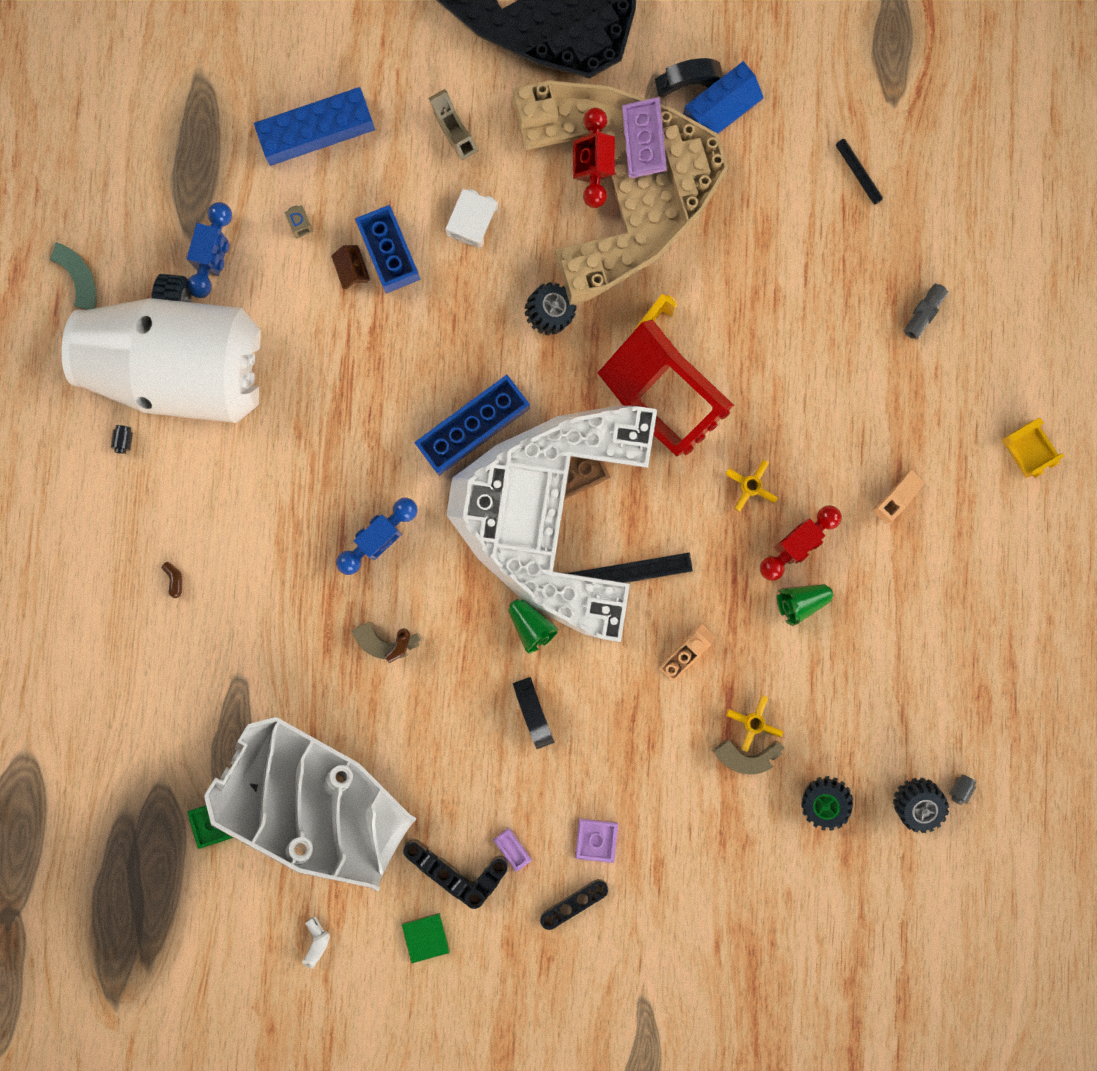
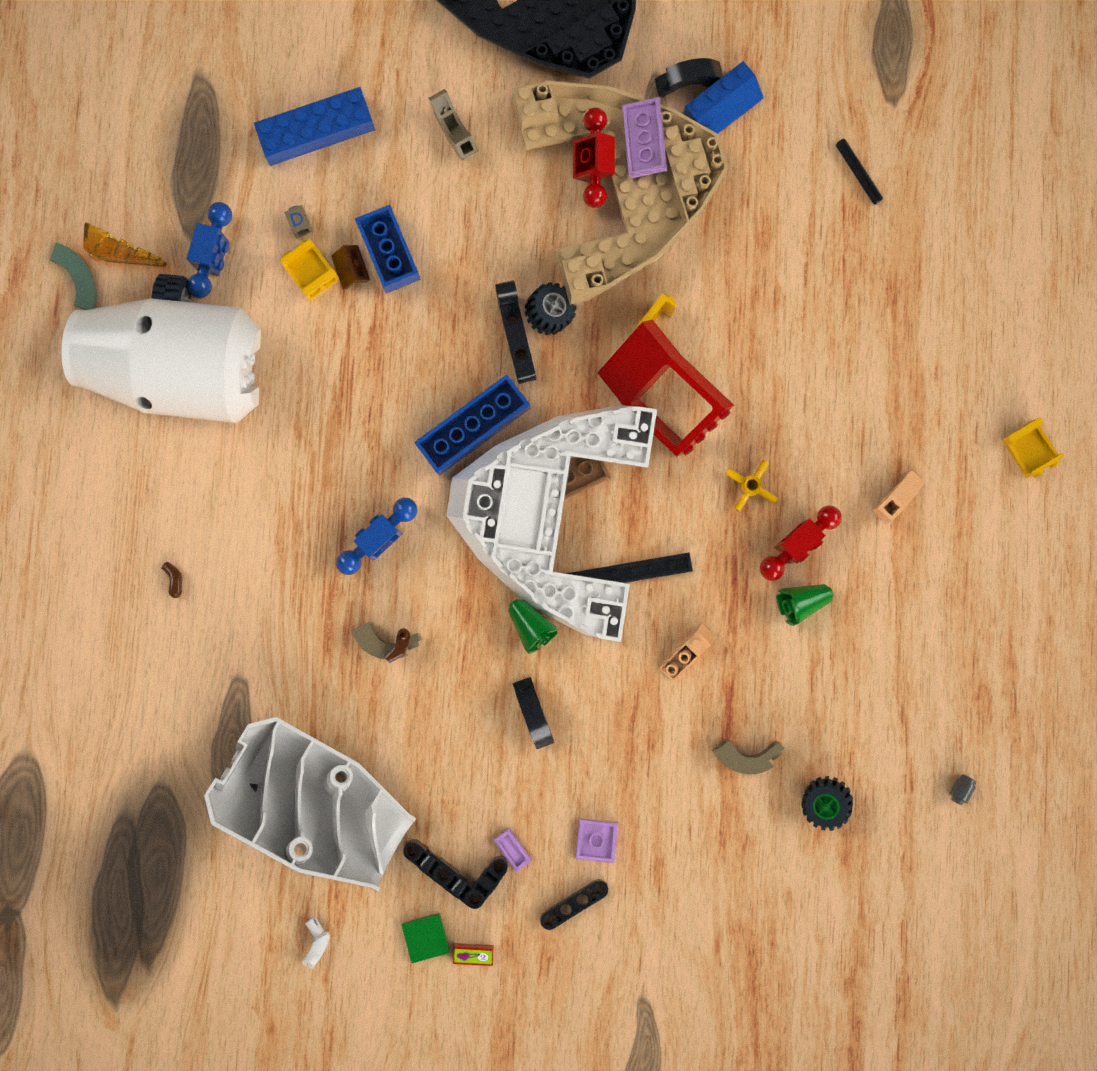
(103, 246): none -> clear yellow wedge
(121, 439): black brick -> none
(203, 831): green tile -> none
(309, 269): none -> yellow panel
(471, 218): white panel -> none
(473, 954): none -> slope
(515, 332): none -> black beam
(761, 727): yellow bar -> none
(921, 805): black wheel -> none
(925, 311): dark grey piece -> none

